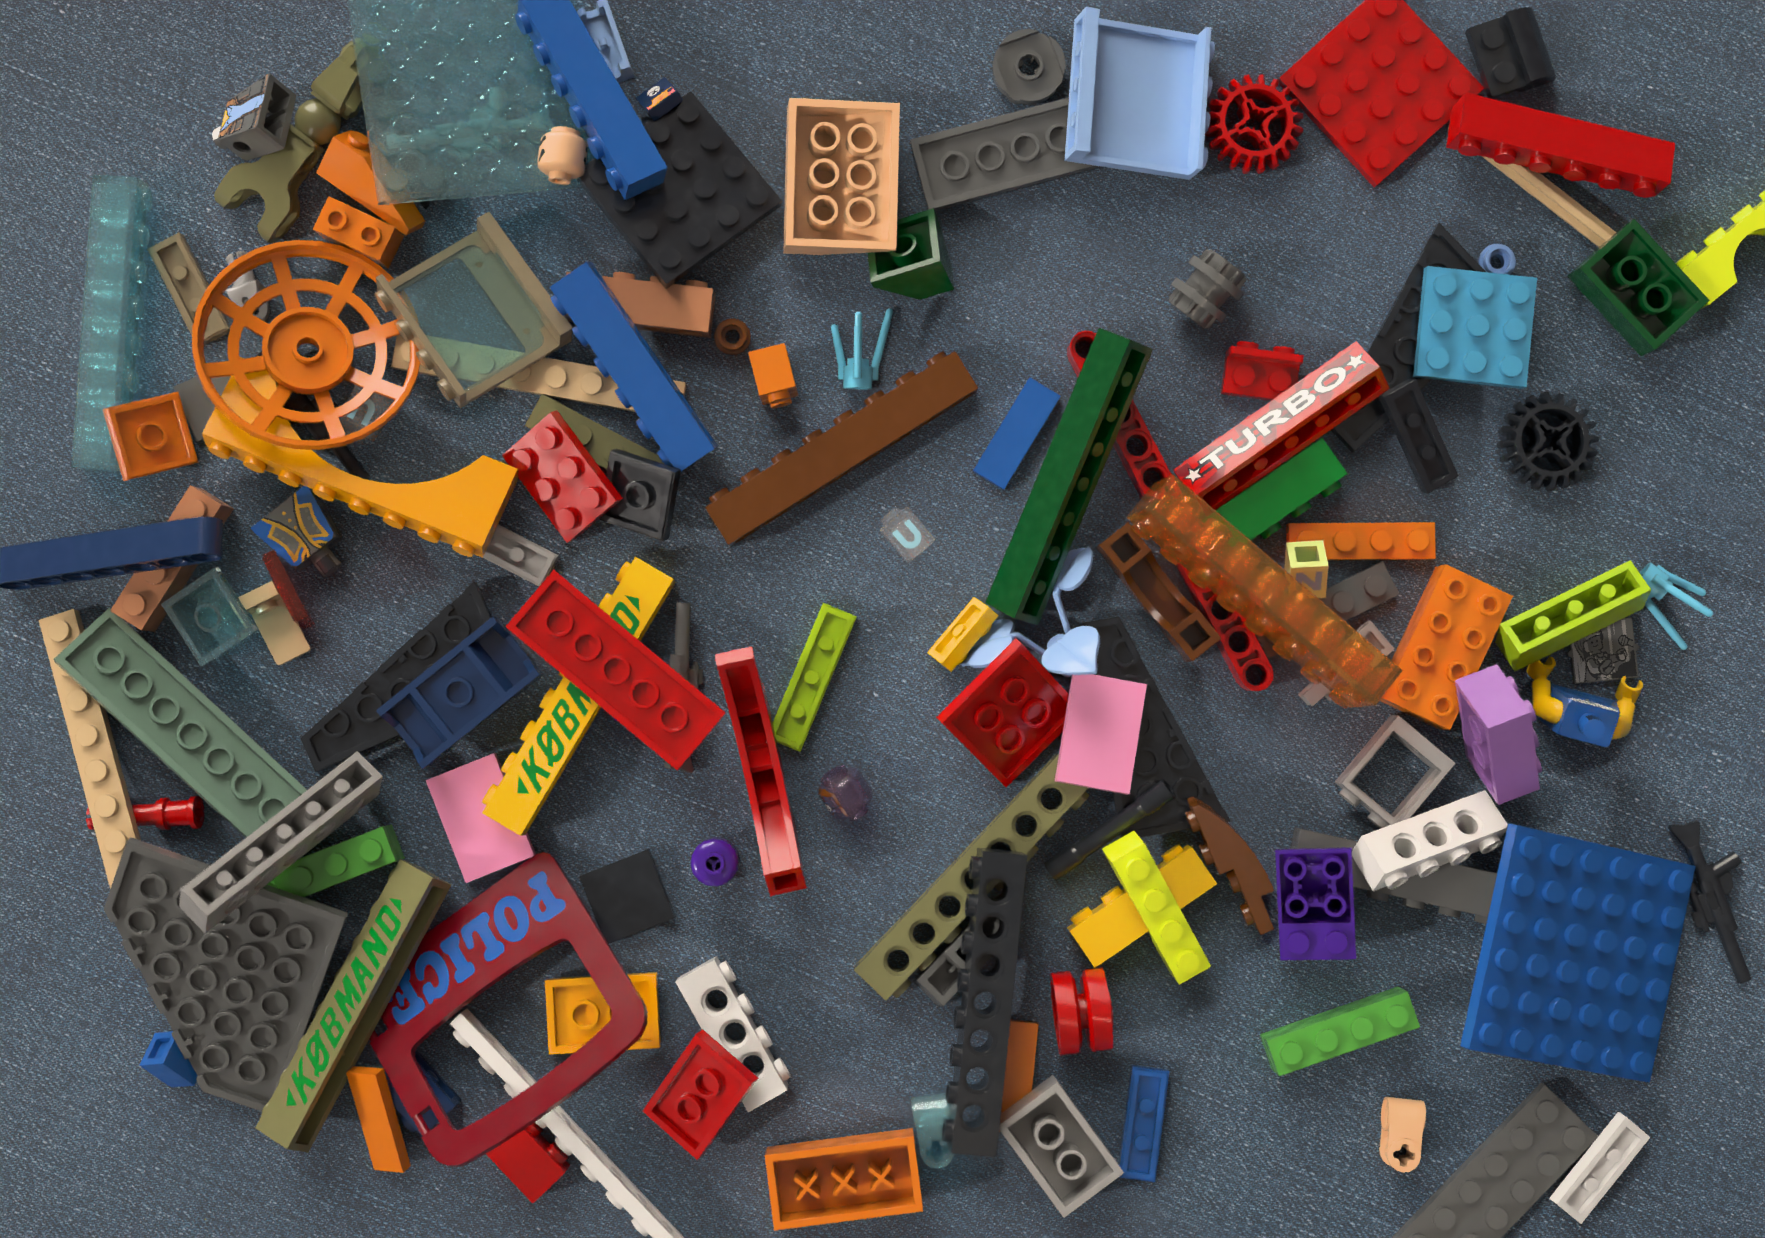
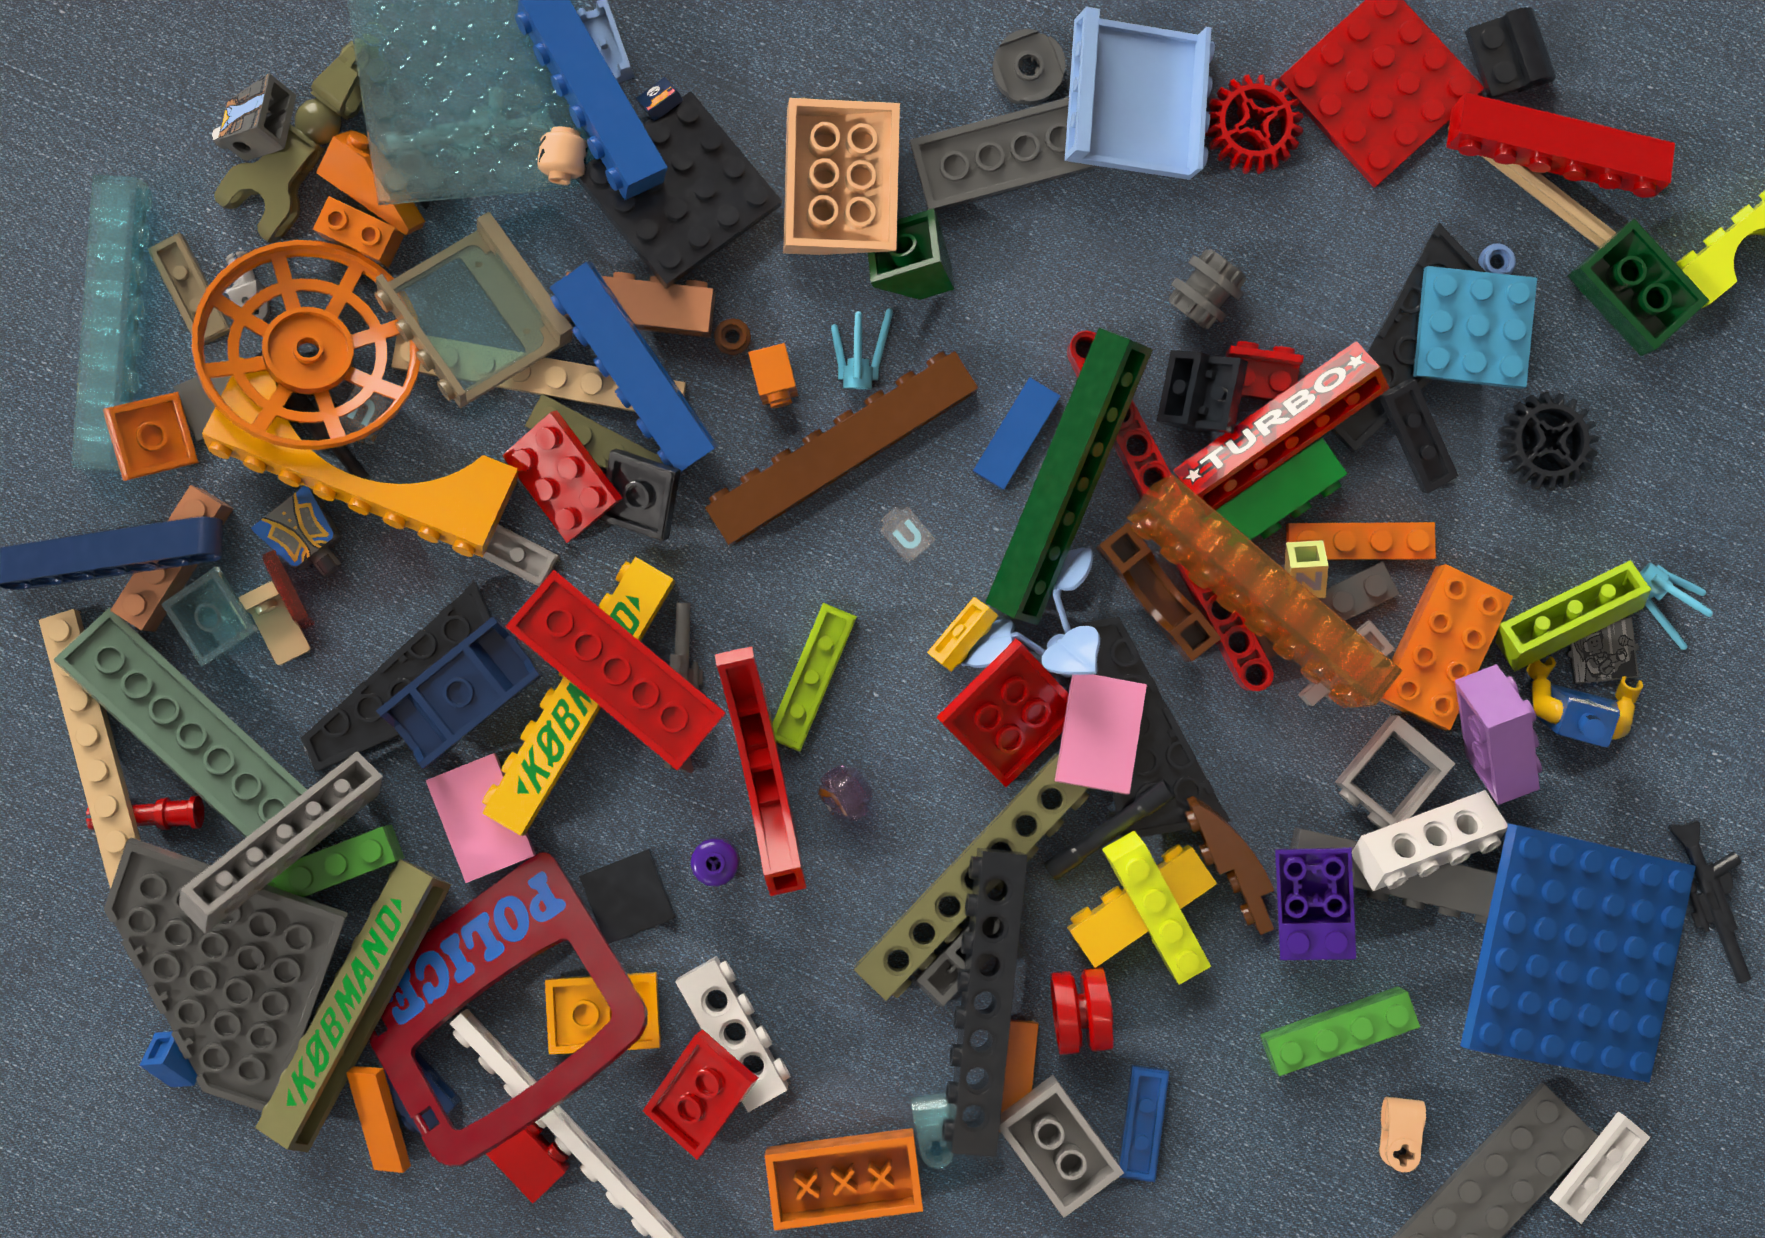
(1202, 392): none -> black brick

